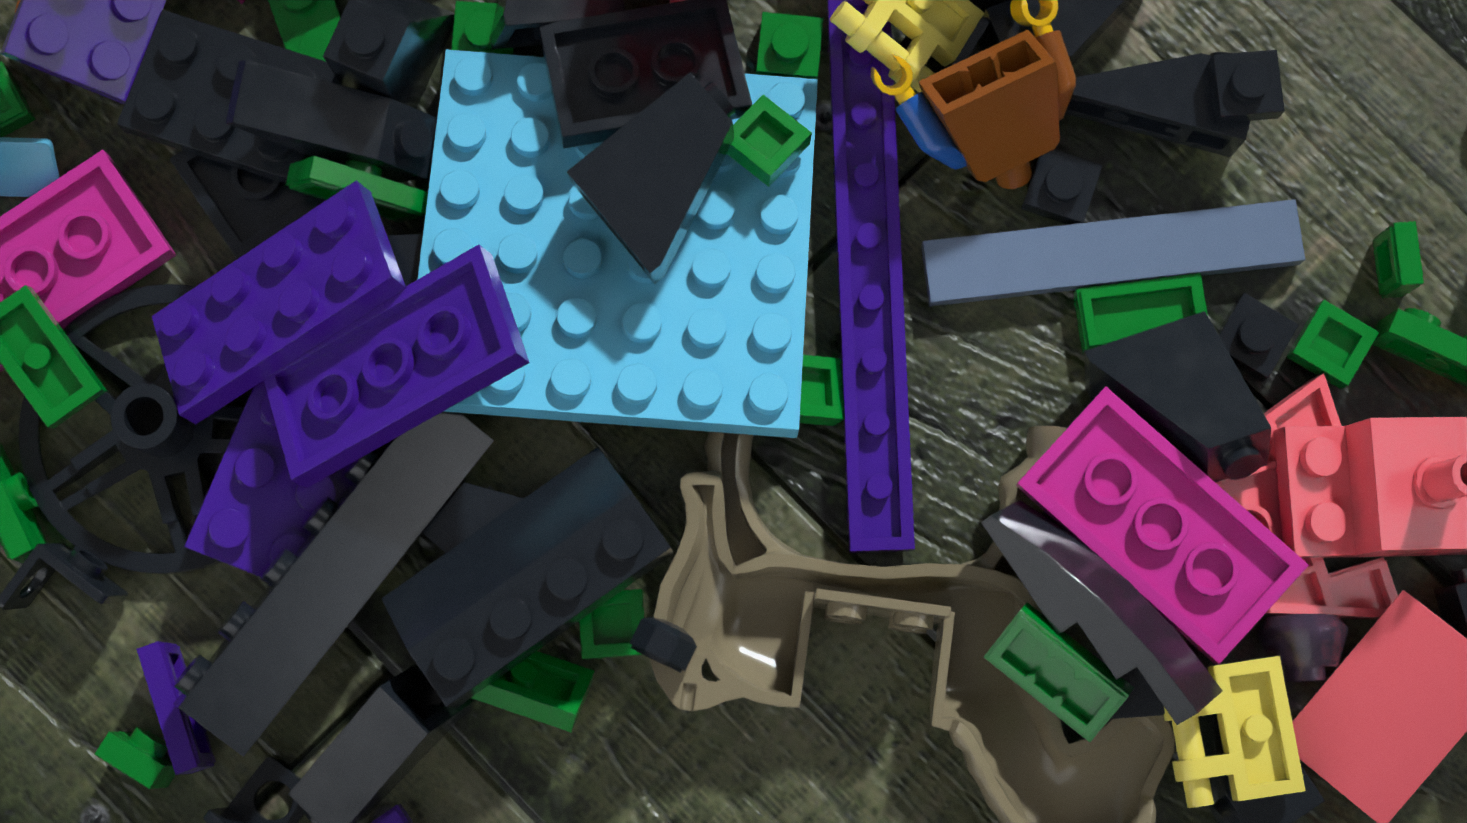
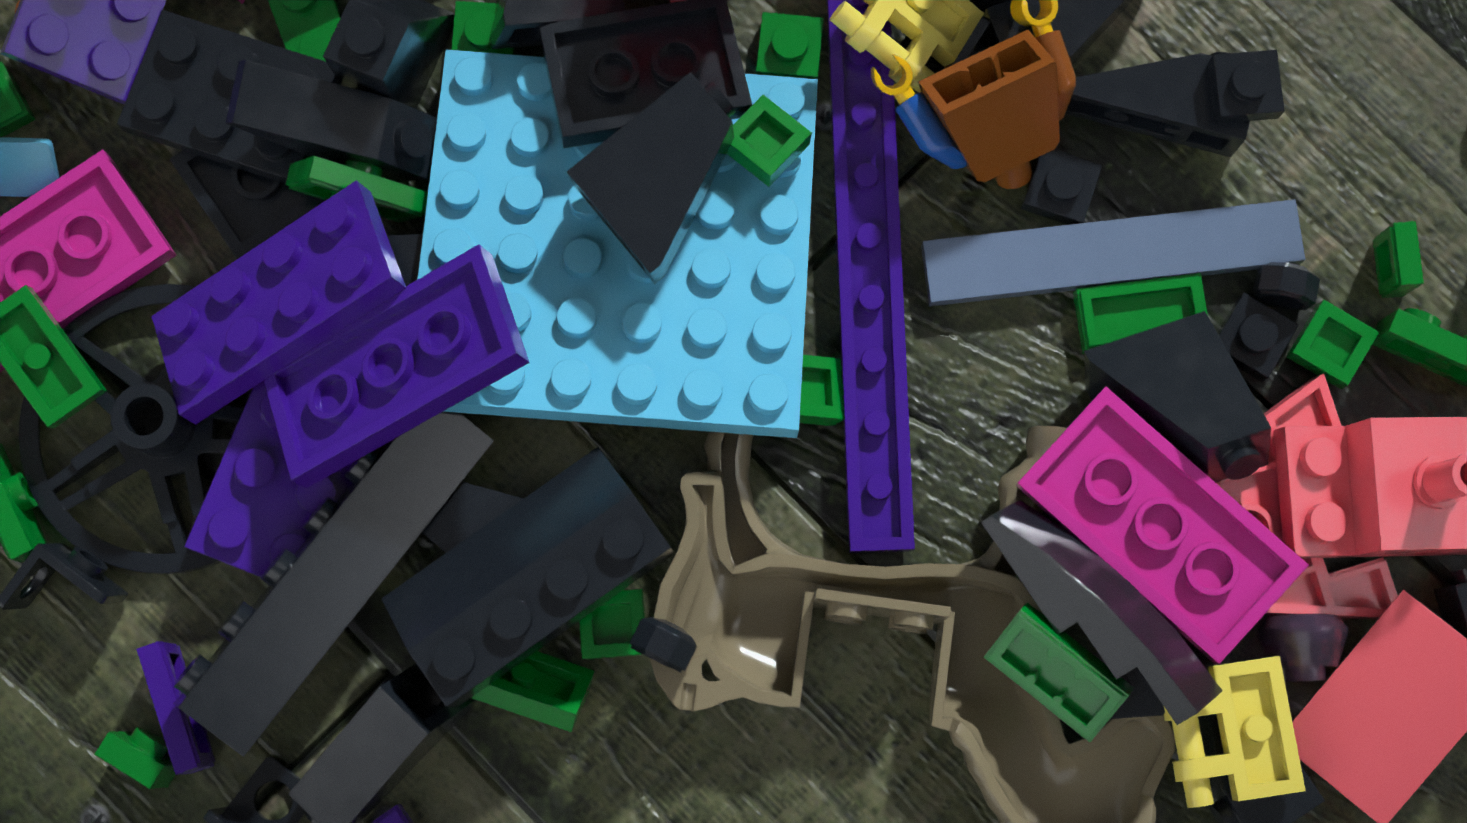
(1286, 286): none -> black tile

